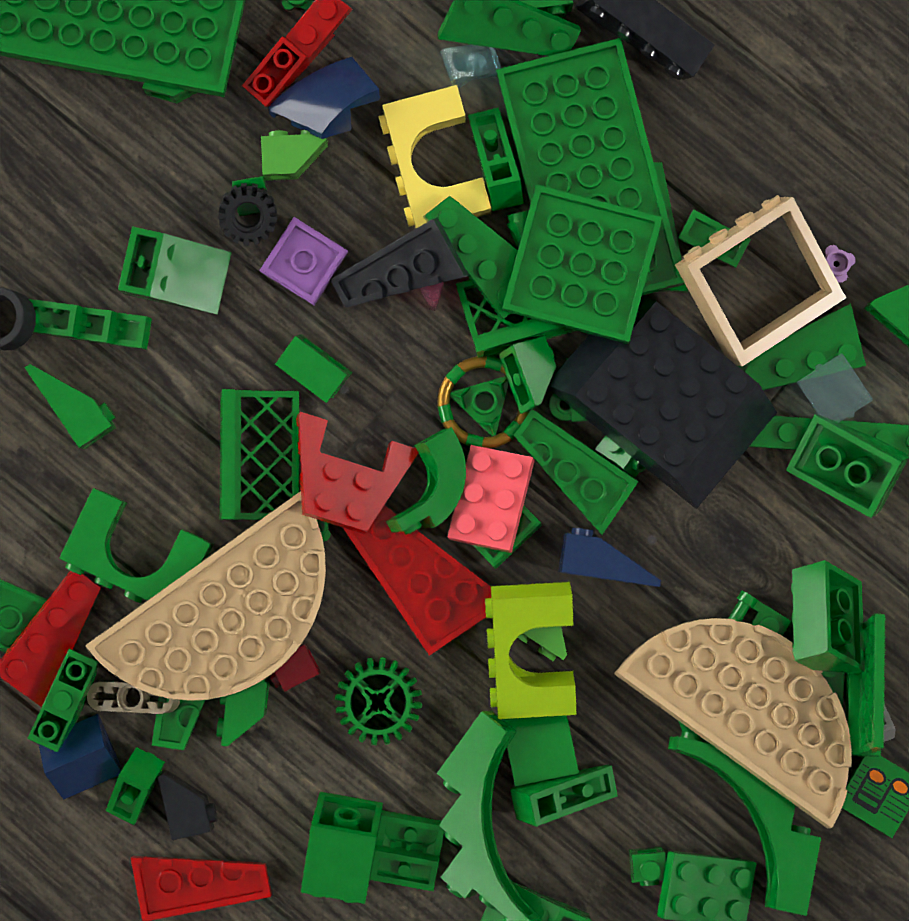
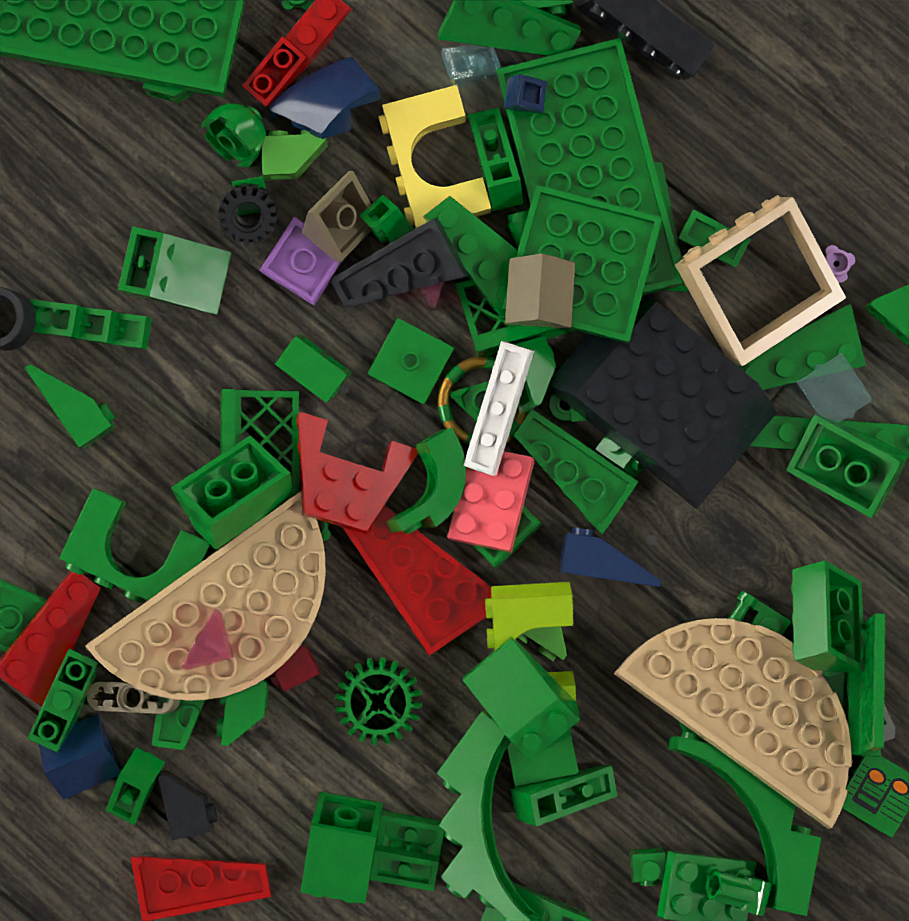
(211, 645): none -> clear pink slope
(233, 491): none -> green slope
(235, 132): none -> green cylinder
(335, 218): none -> dark tan slope
(386, 220): none -> green brick
(410, 361): none -> green plate
(498, 408): none -> white tile
(522, 698): none -> green slope
(525, 94): none -> dark blue slope
(540, 291): none -> dark tan slope
(745, 893): none -> green piece

